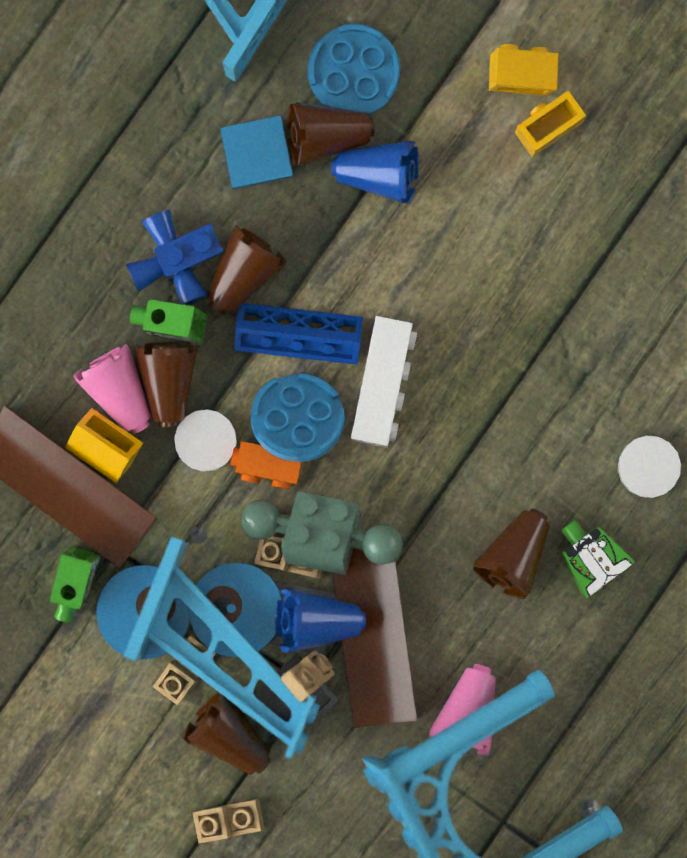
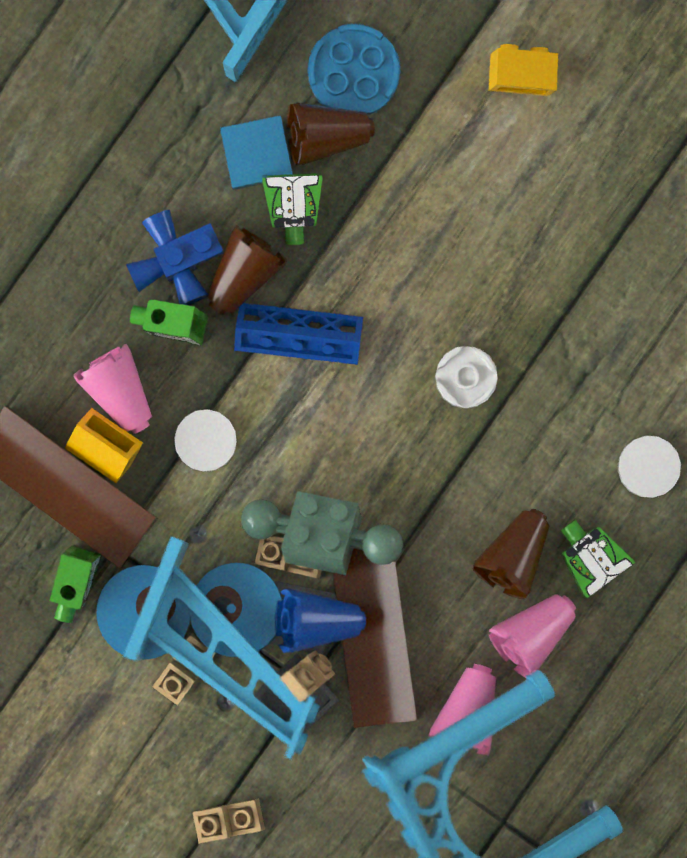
(166, 379): reddish brown cone -> none
(227, 736): reddish brown cone -> none
(255, 463): orange brick -> none
(293, 202): none -> torso
(297, 417): dark azure tile -> none
(380, 169): blue cone -> none
(382, 382): white brick -> none
(466, 377): none -> white tile
(533, 633): none -> bright pink cone
(550, 123): yellow brick -> none

